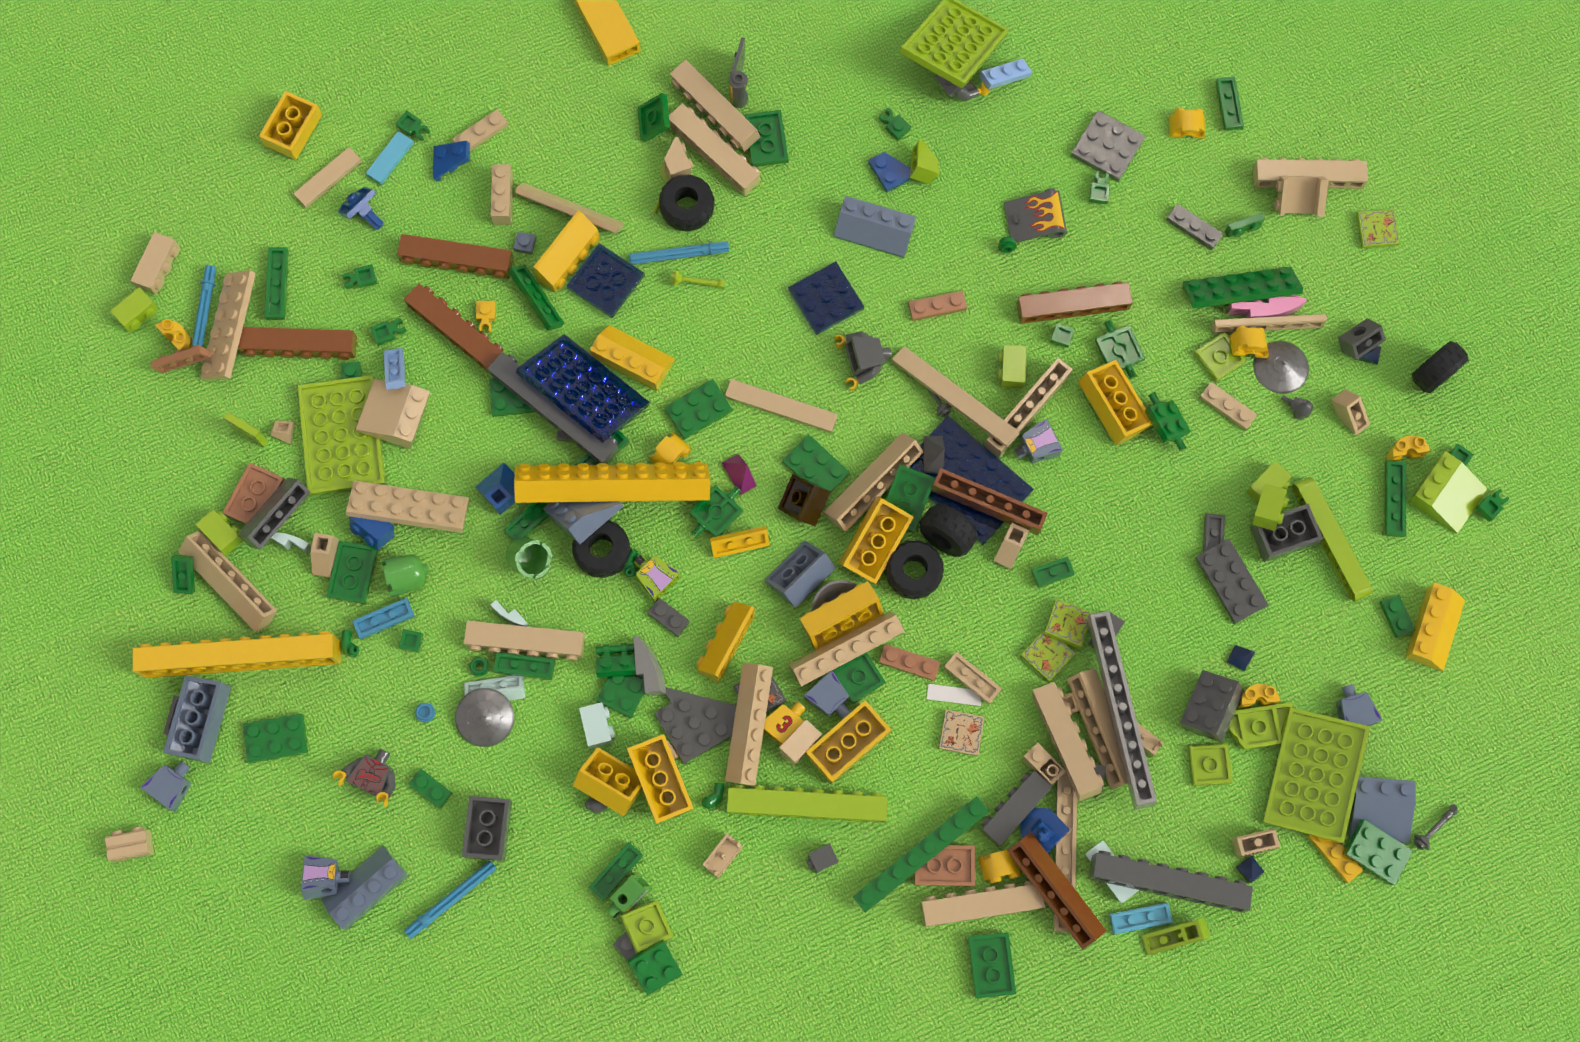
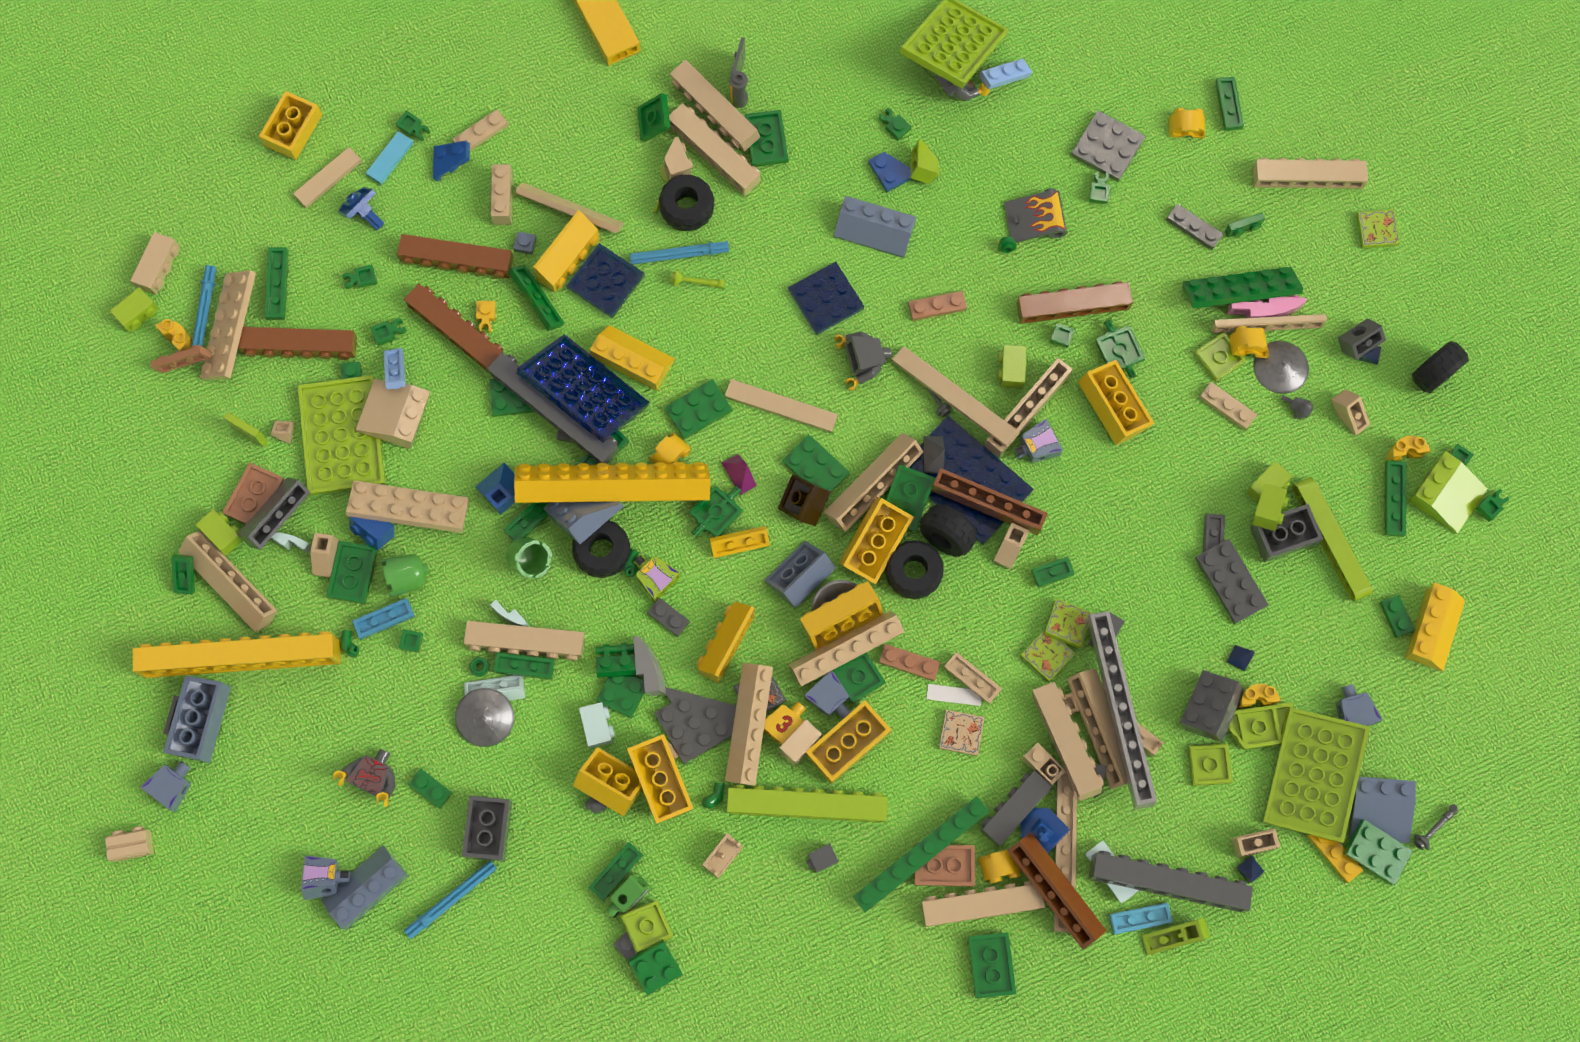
(275, 738): green plate -> none
(425, 712): dark azure plate -> none
(1168, 421): green plate -> none
(1301, 195): tan panel -> none

